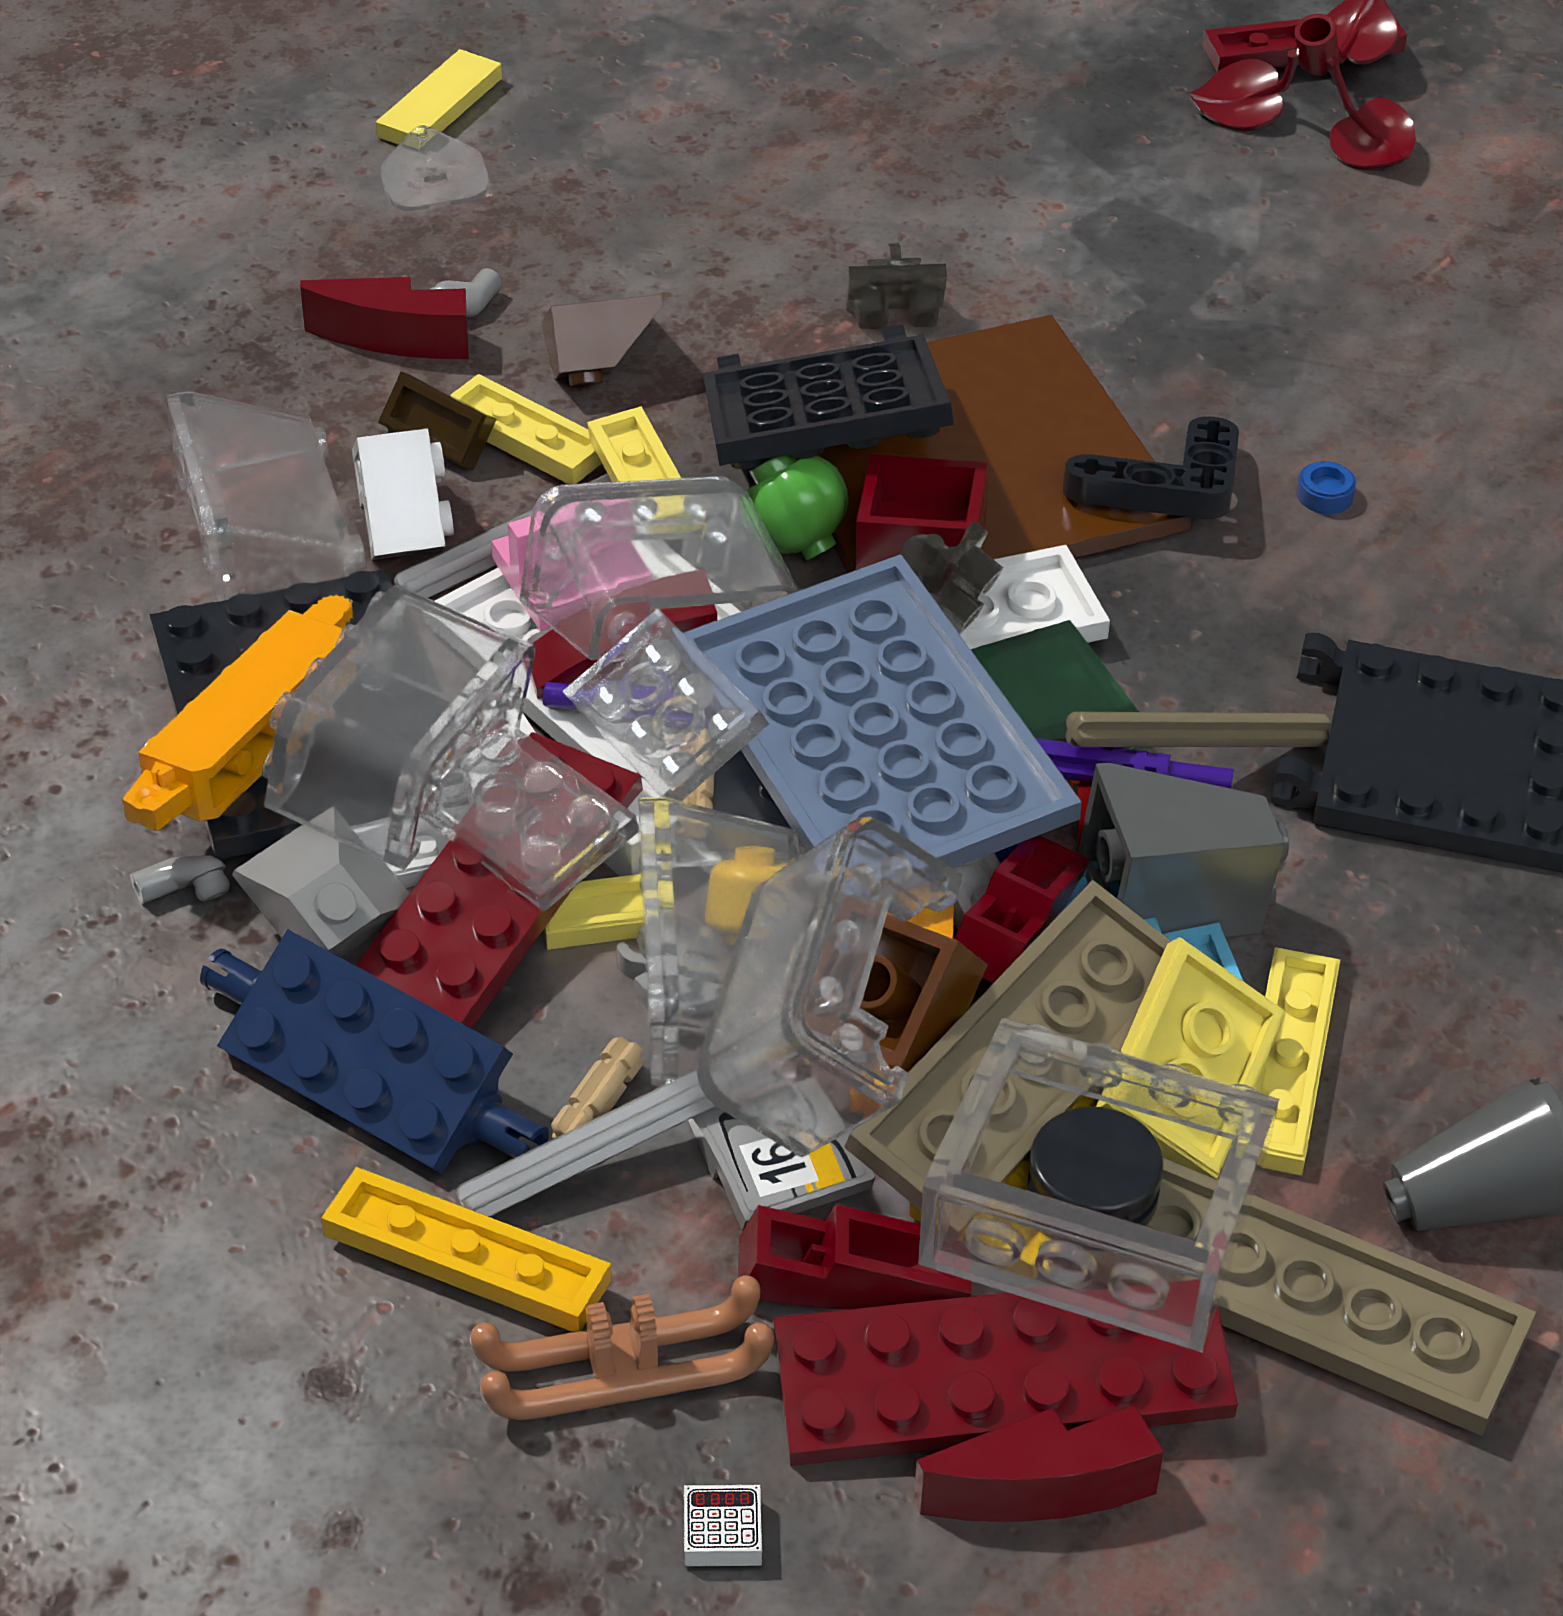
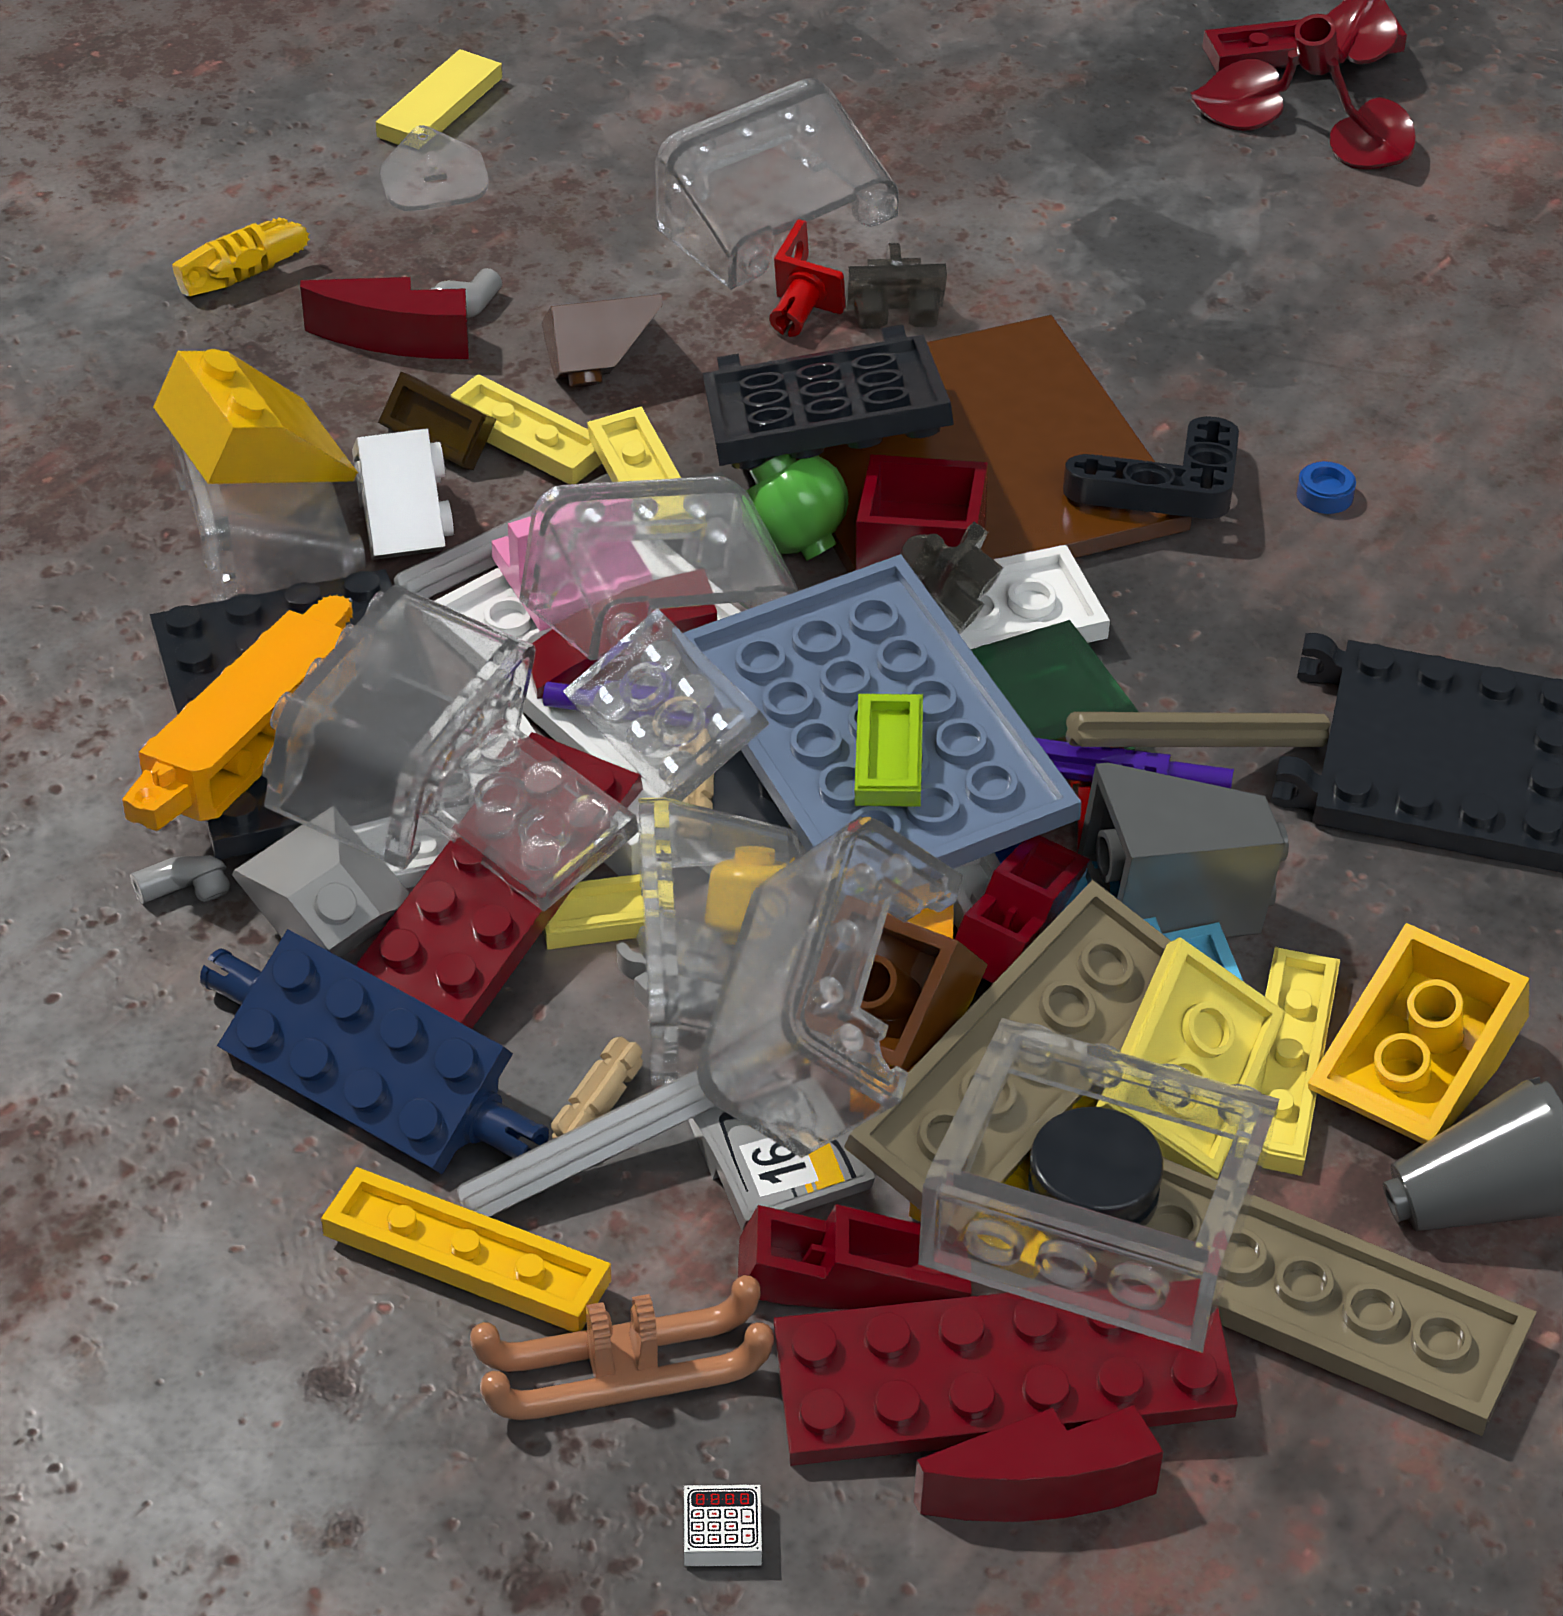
(238, 255): none -> yellow hinge
(245, 424): none -> yellow slope
(761, 169): none -> clear windscreen
(803, 284): none -> red bracket
(889, 750): none -> lime tile
(1423, 1035): none -> yellow slope

